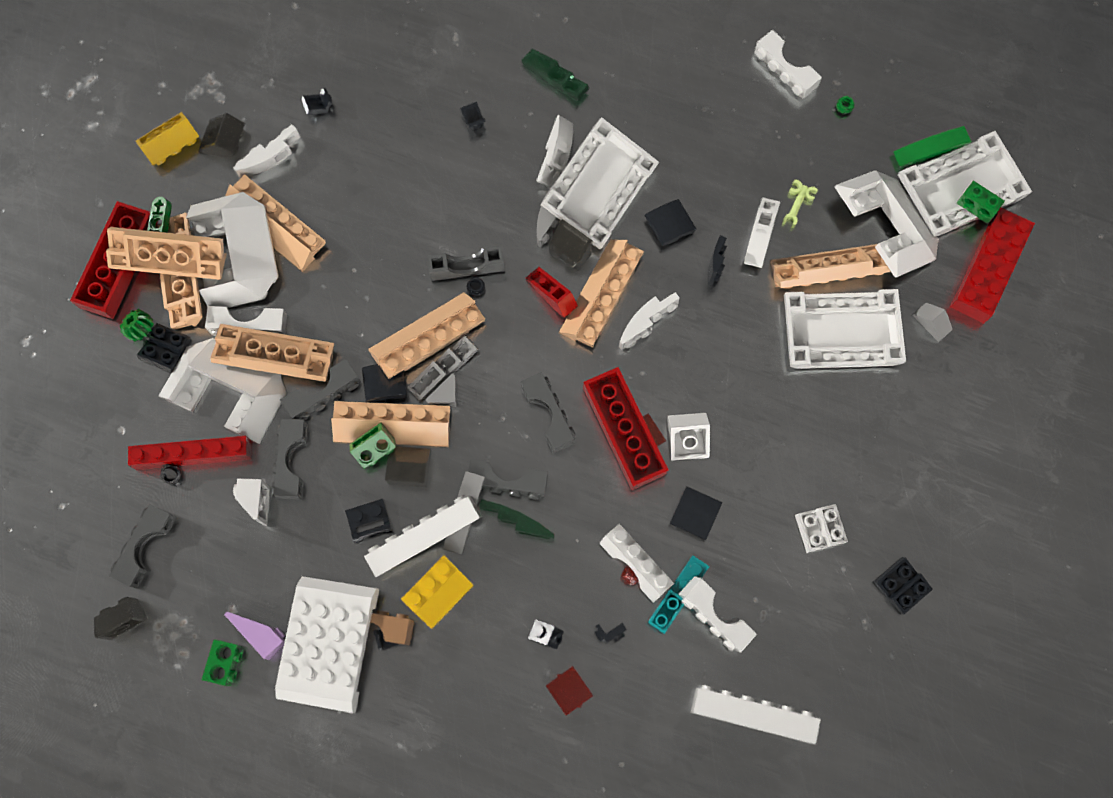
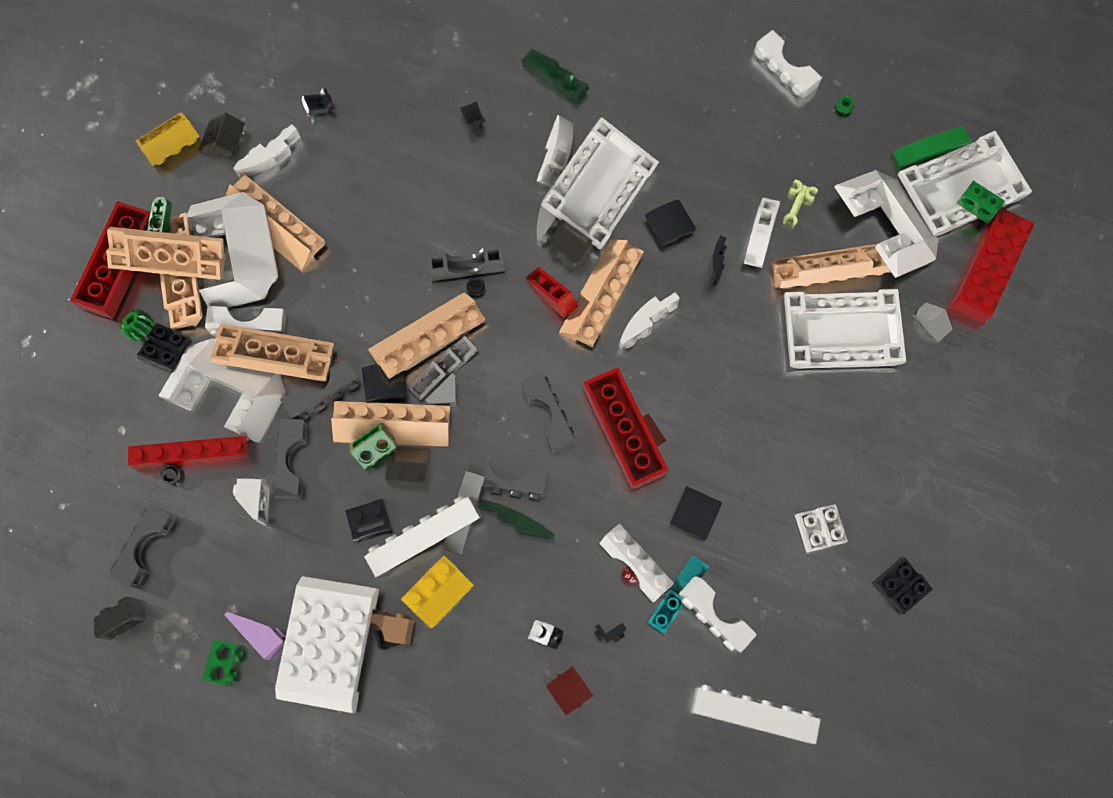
(689, 436): white slope -> none

